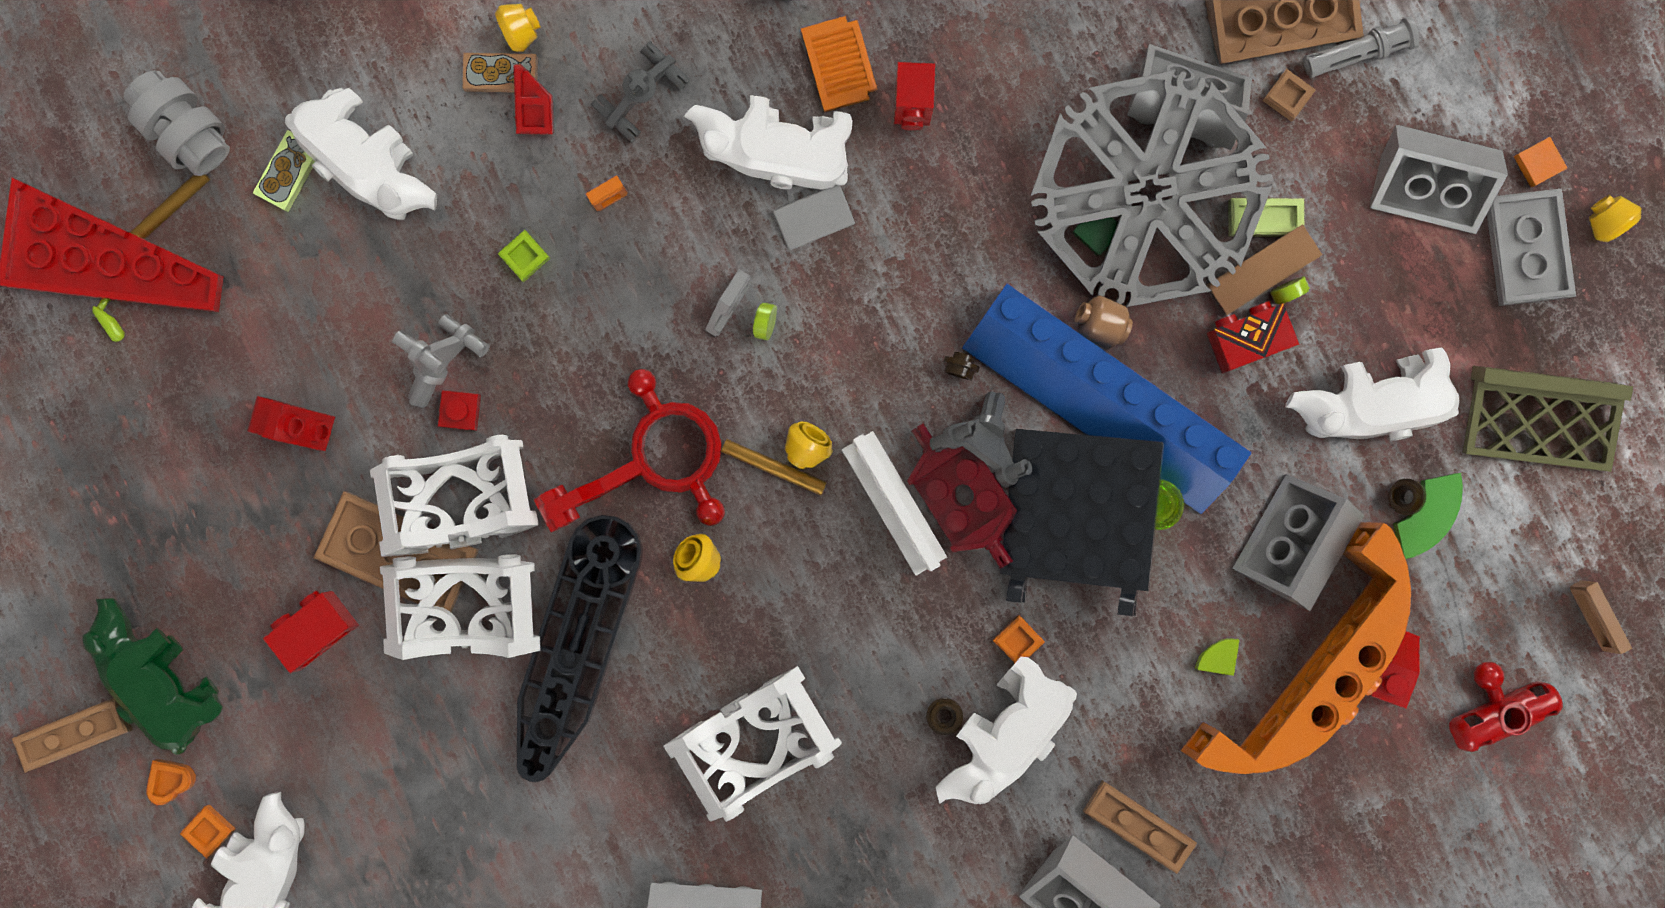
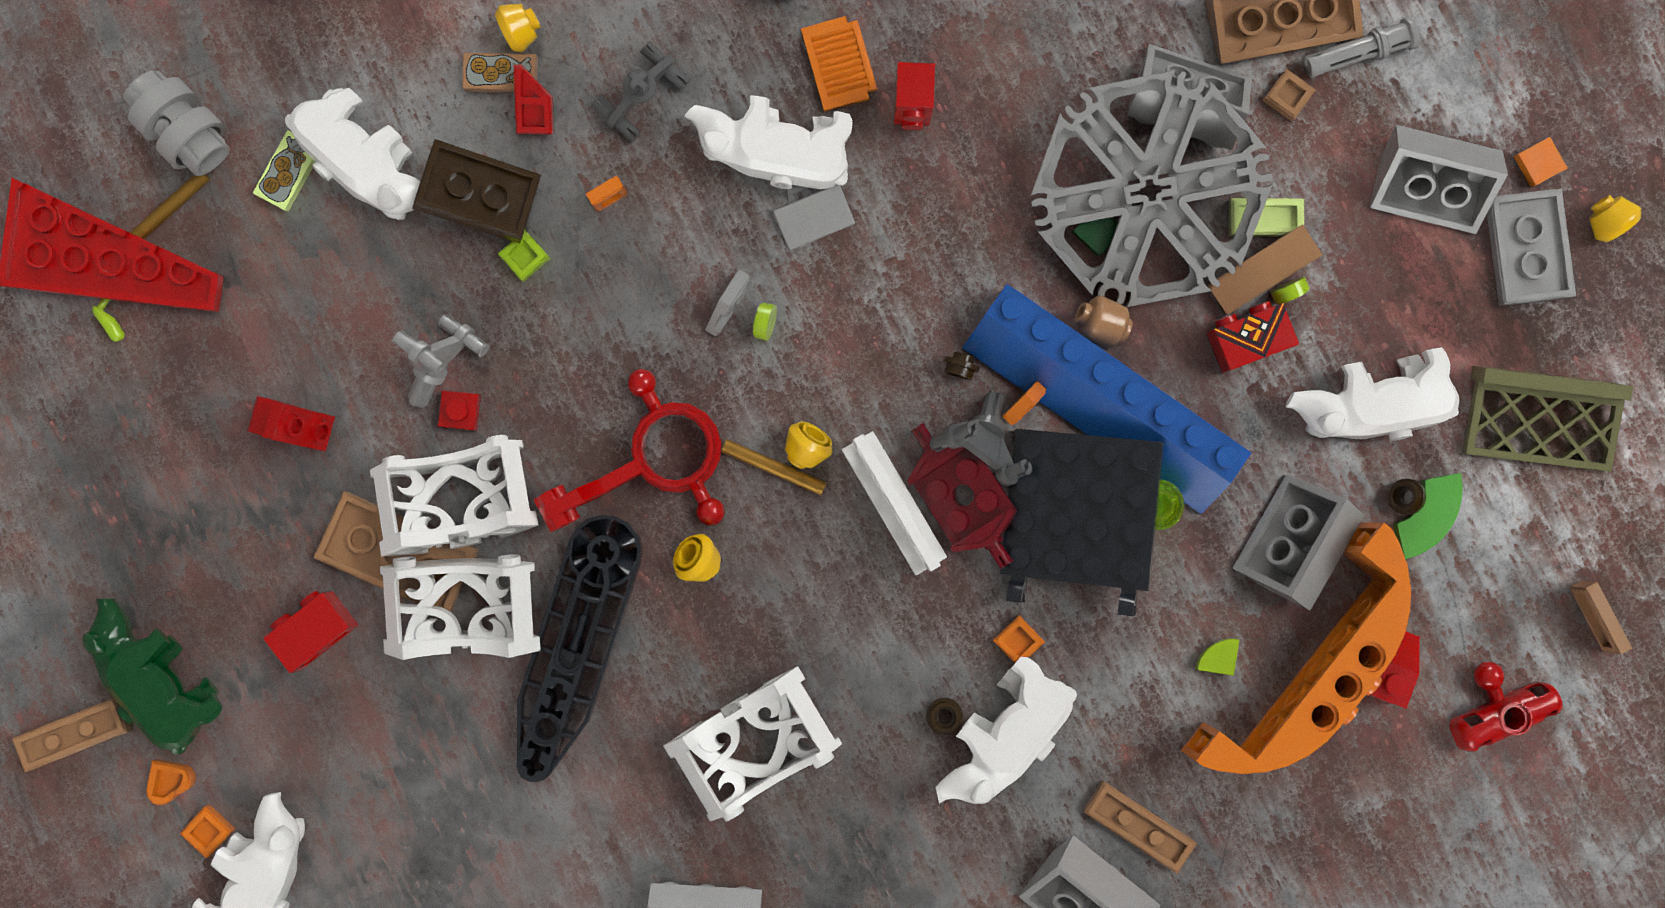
(476, 191): none -> dark brown tile
(1025, 403): none -> orange tile

